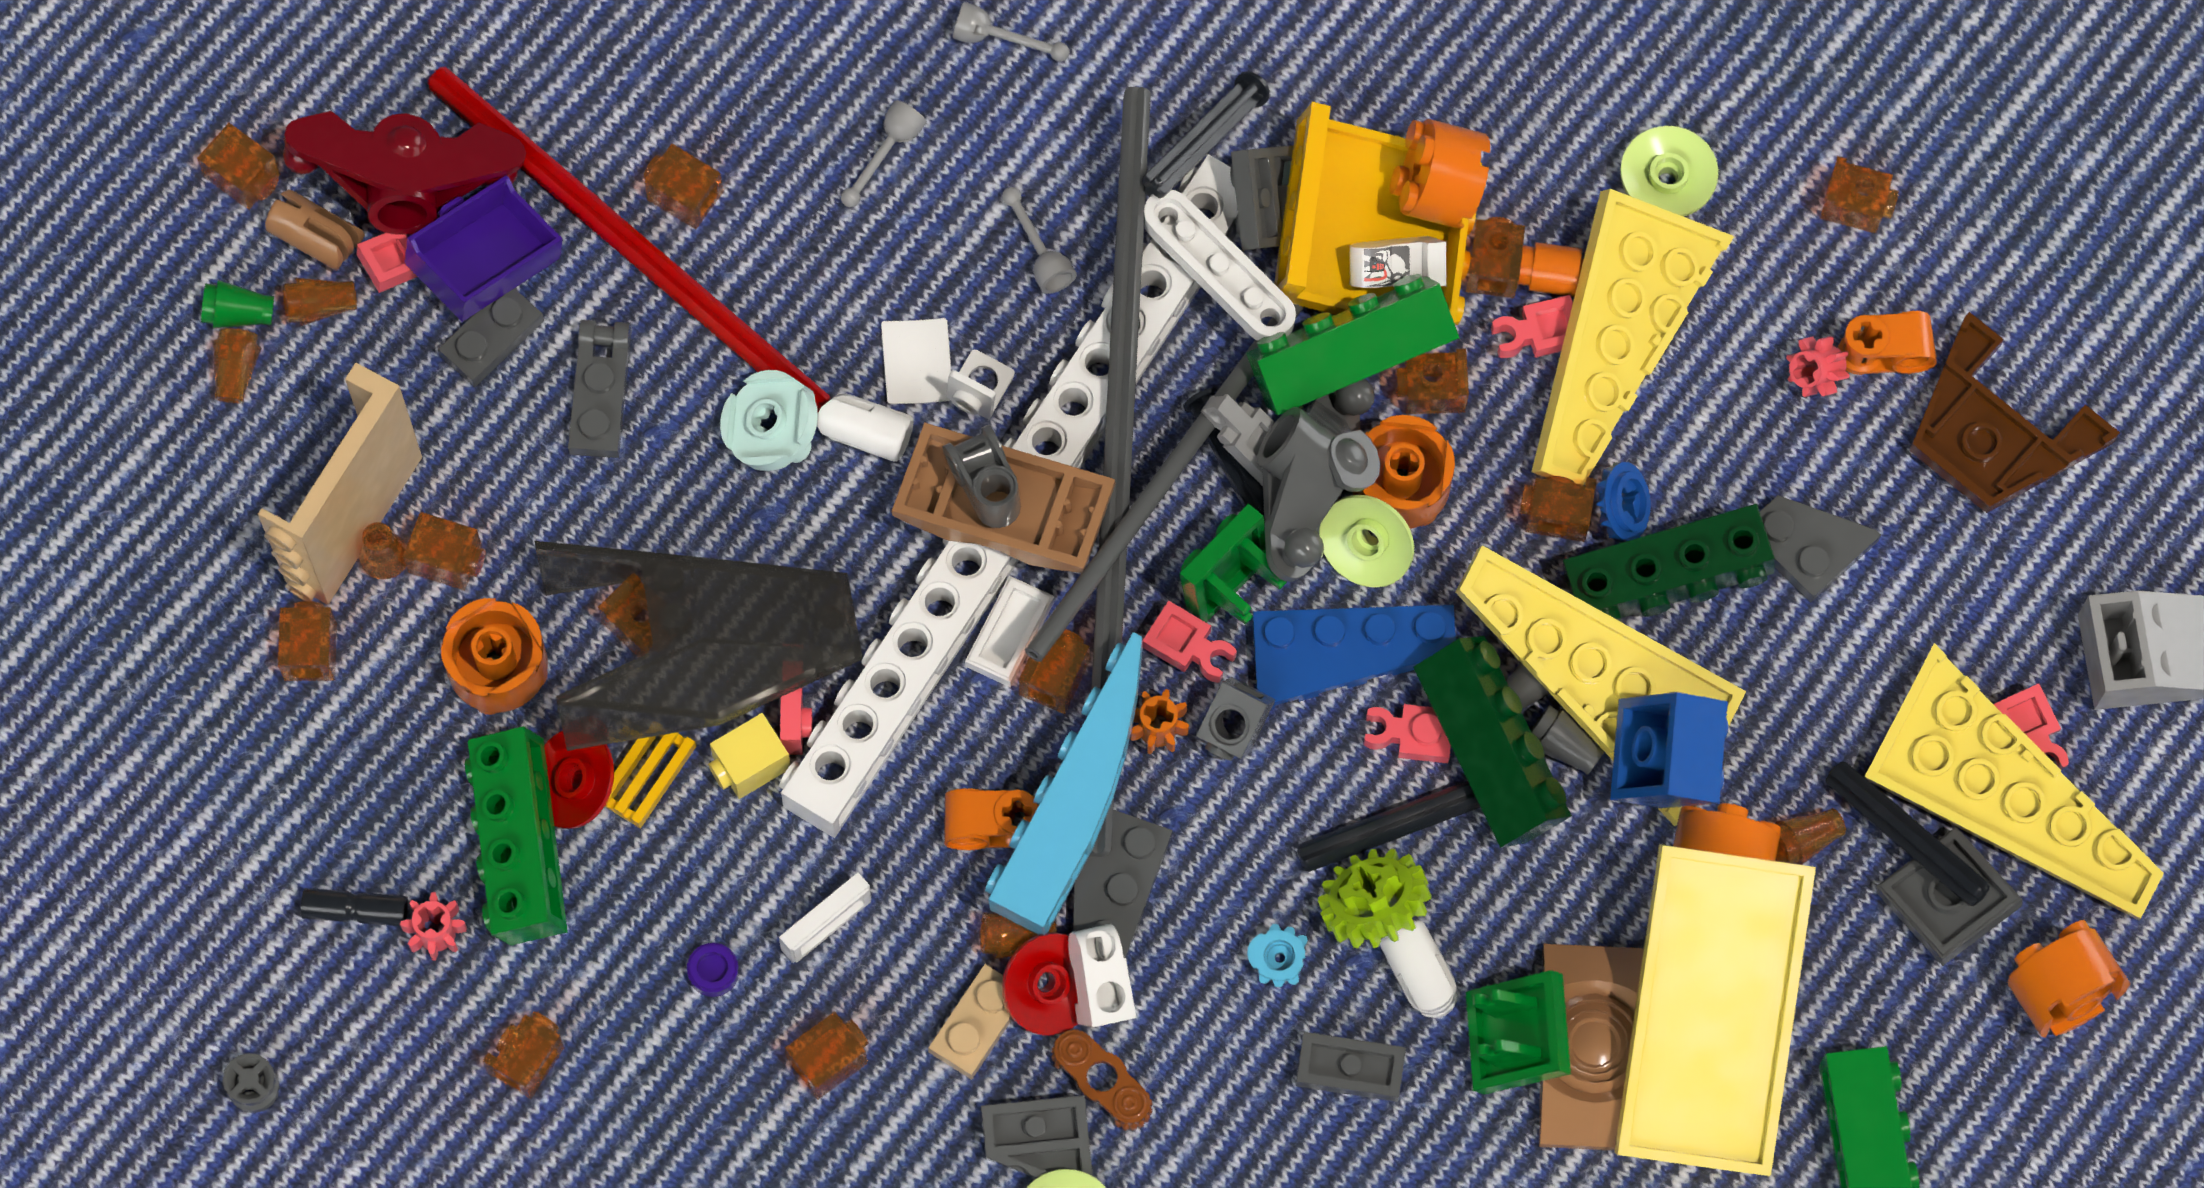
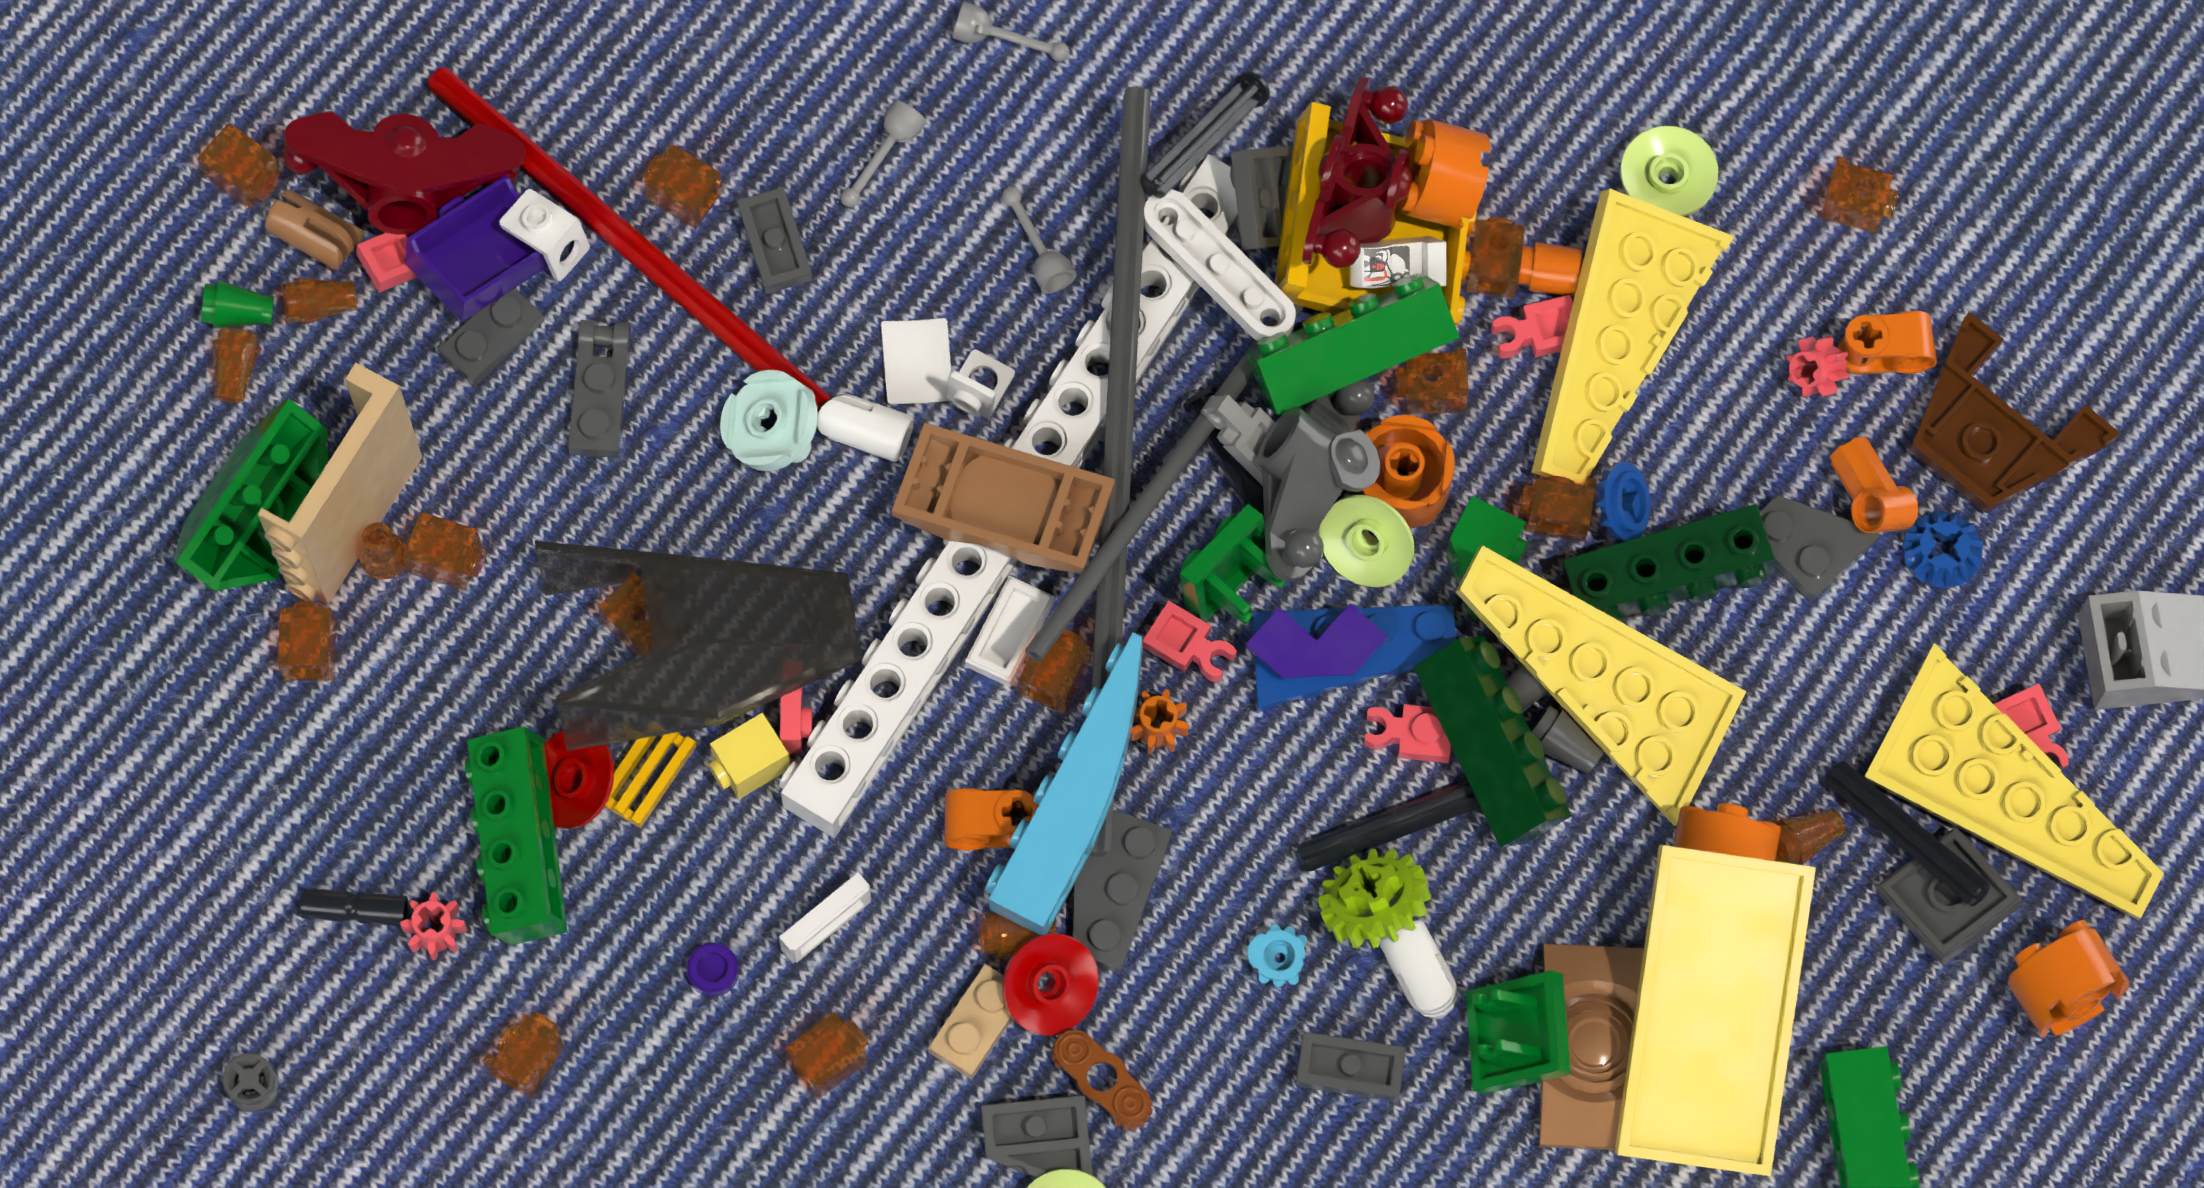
(268, 470): none -> green wedge
(513, 635): orange brick -> none
(547, 230): none -> white bracket
(774, 240): none -> dark grey plate
(981, 470): dark grey piece -> none
(1100, 977): white leg -> none
(1253, 707): dark grey brick -> none
(1296, 654): none -> dark purple tile
(1359, 180): none -> dark red piece
(1488, 527): none -> green slope
(1669, 750): blue brick -> none
(1876, 499): none -> orange piece
(1942, 570): none -> blue gear

